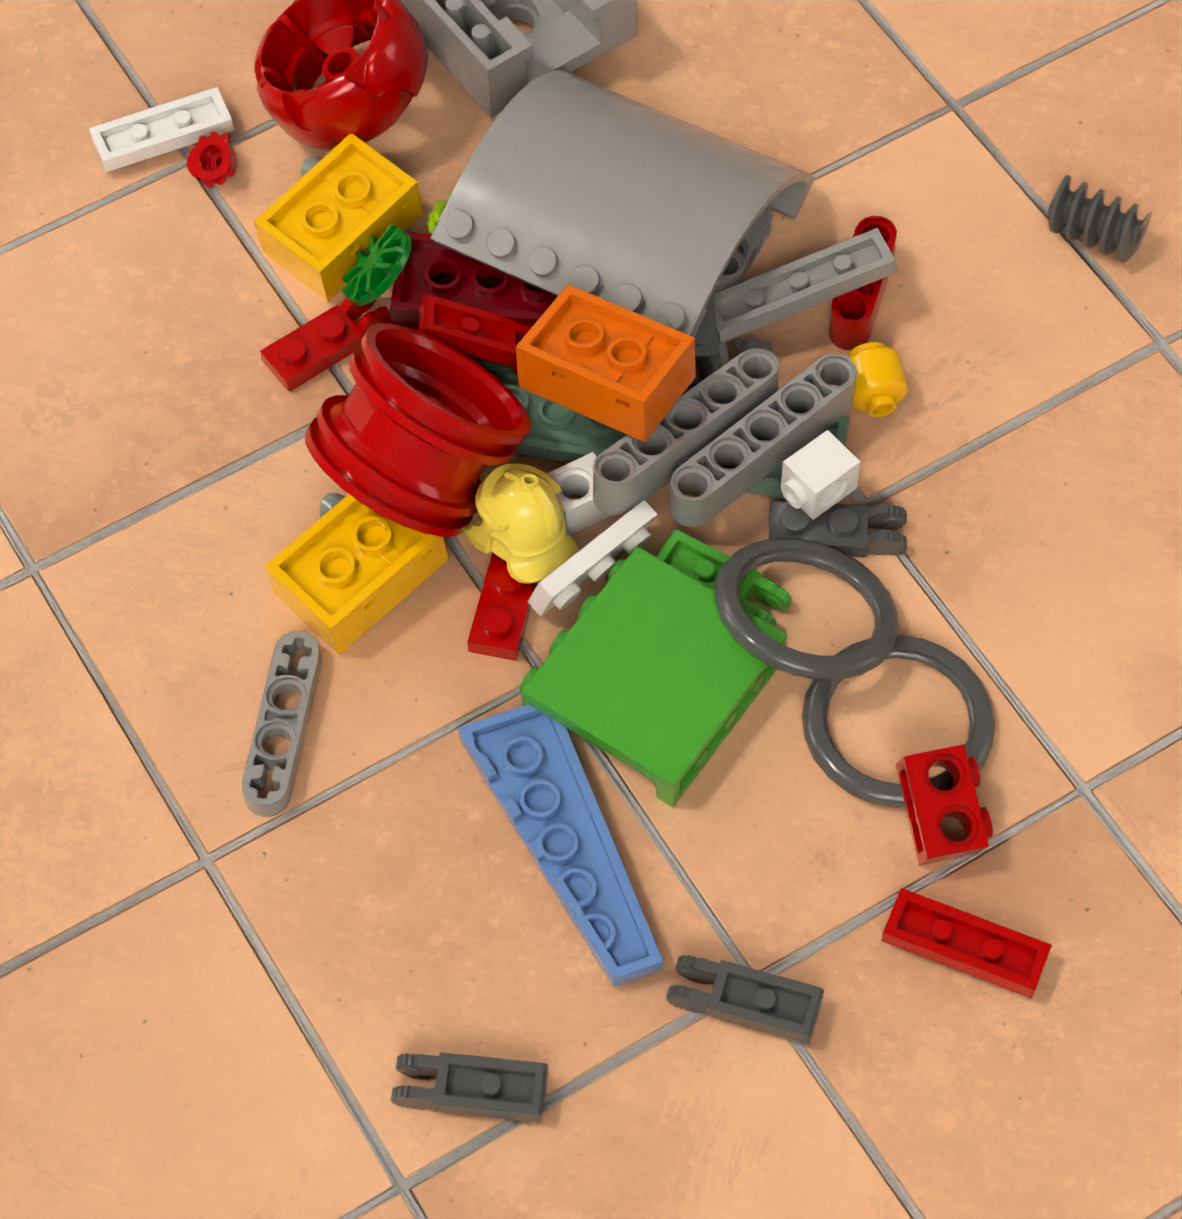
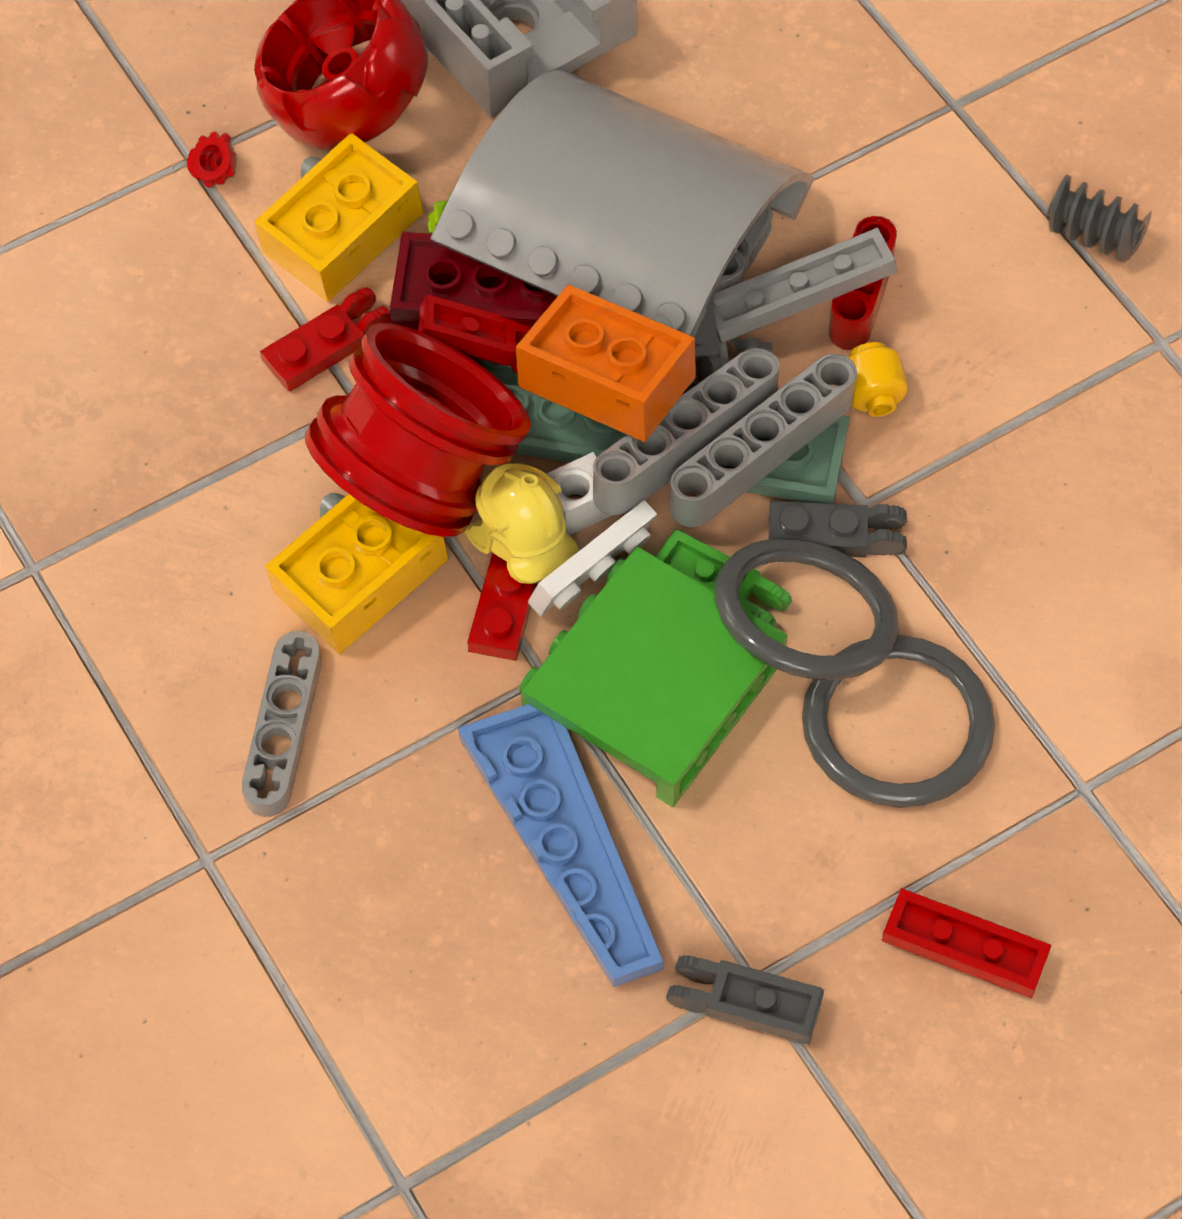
(160, 129): white plate -> none
(377, 266): green wheel -> none
(474, 1086): dark grey hinge -> none
(819, 475): white brick -> none
(928, 805): red brick -> none

